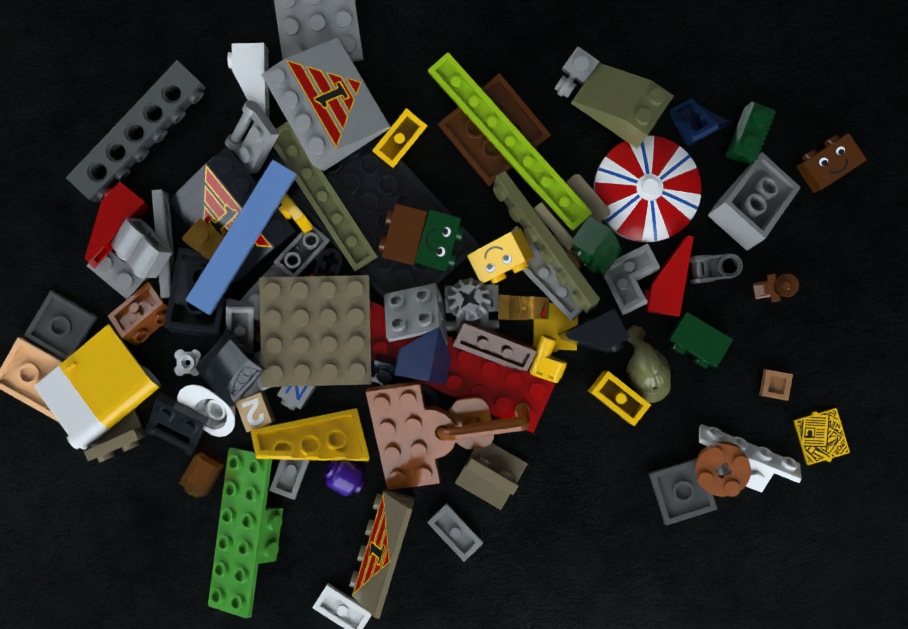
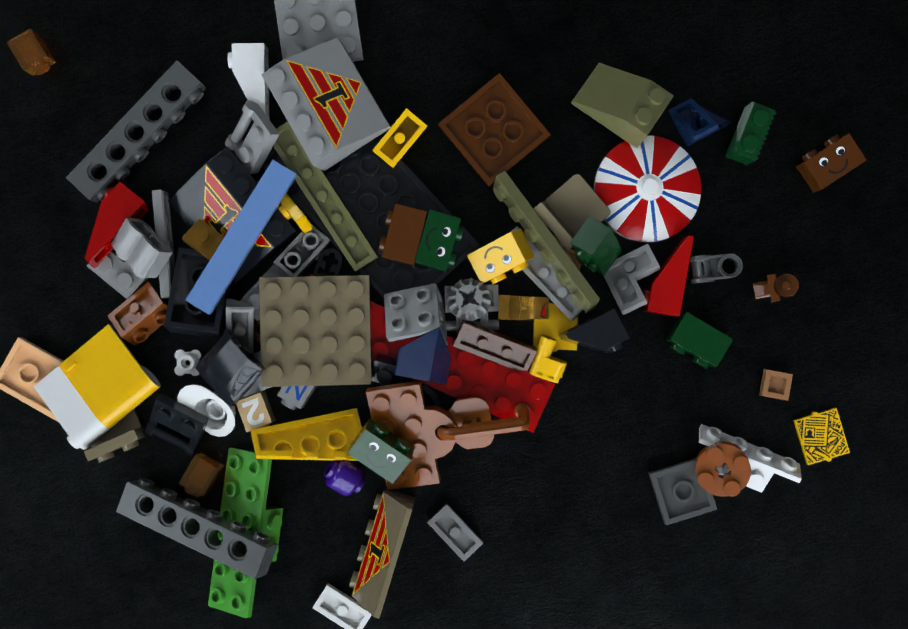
(31, 52): none -> clear orange brick
(60, 325): dark grey tile -> none
(136, 506): none -> dark grey brick
(289, 477): light grey plate -> none
(381, 450): none -> brick
(491, 474): dark tan bracket -> none
(509, 142): lime plate -> none
(578, 67): light grey plate -> none
(619, 397): yellow brick -> none
(647, 369): olive piece -> none
(754, 202): light grey slope -> none

